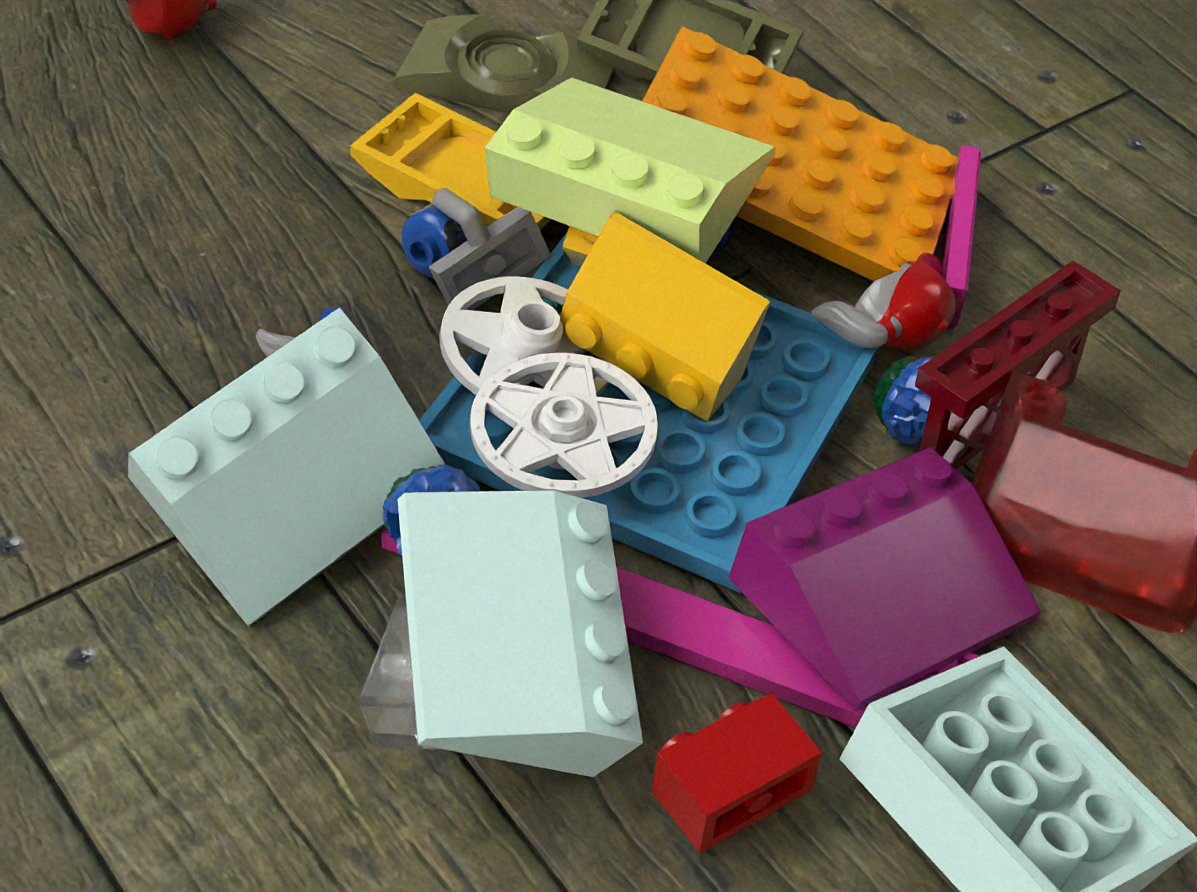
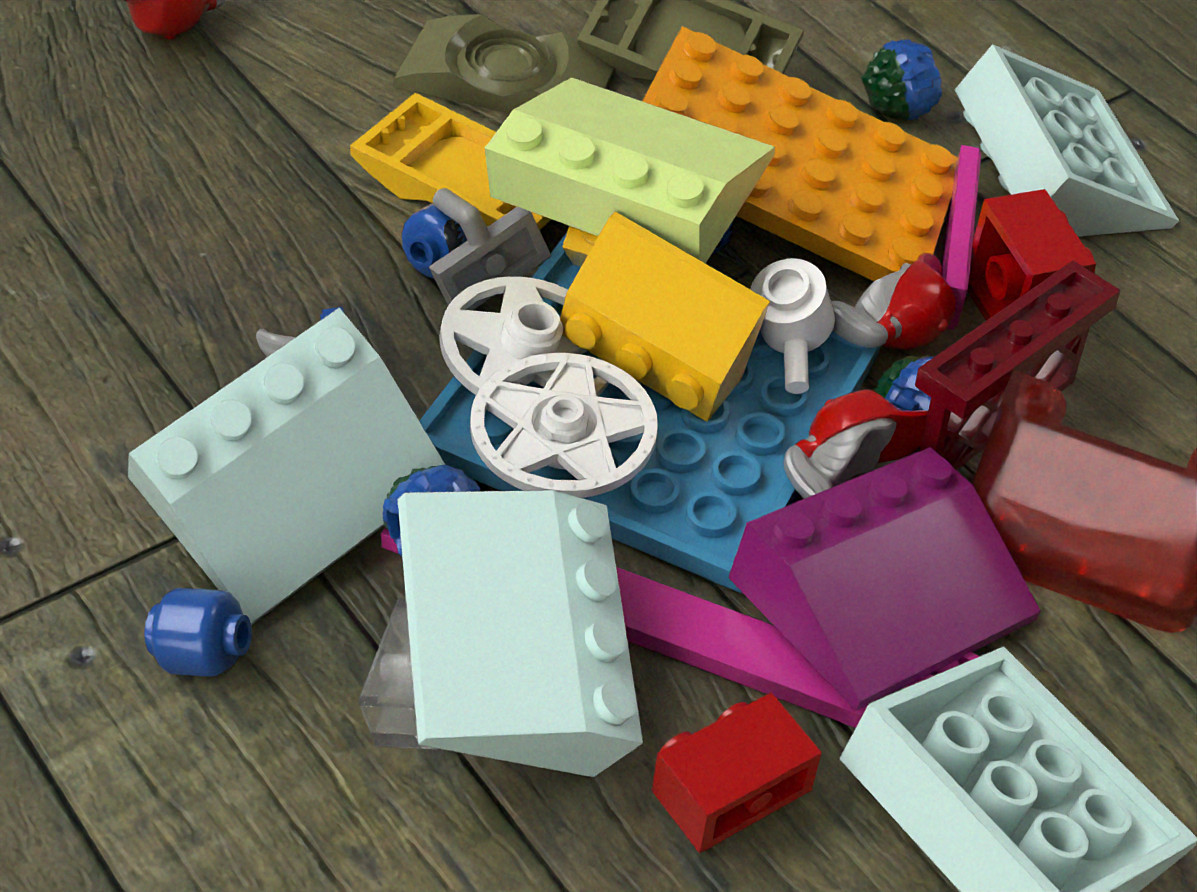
(197, 632): none -> blue head
(797, 316): none -> white piece
(850, 439): none -> hair
(902, 80): none -> piece
(1018, 247): none -> red brick
(1064, 140): none -> light aqua slope

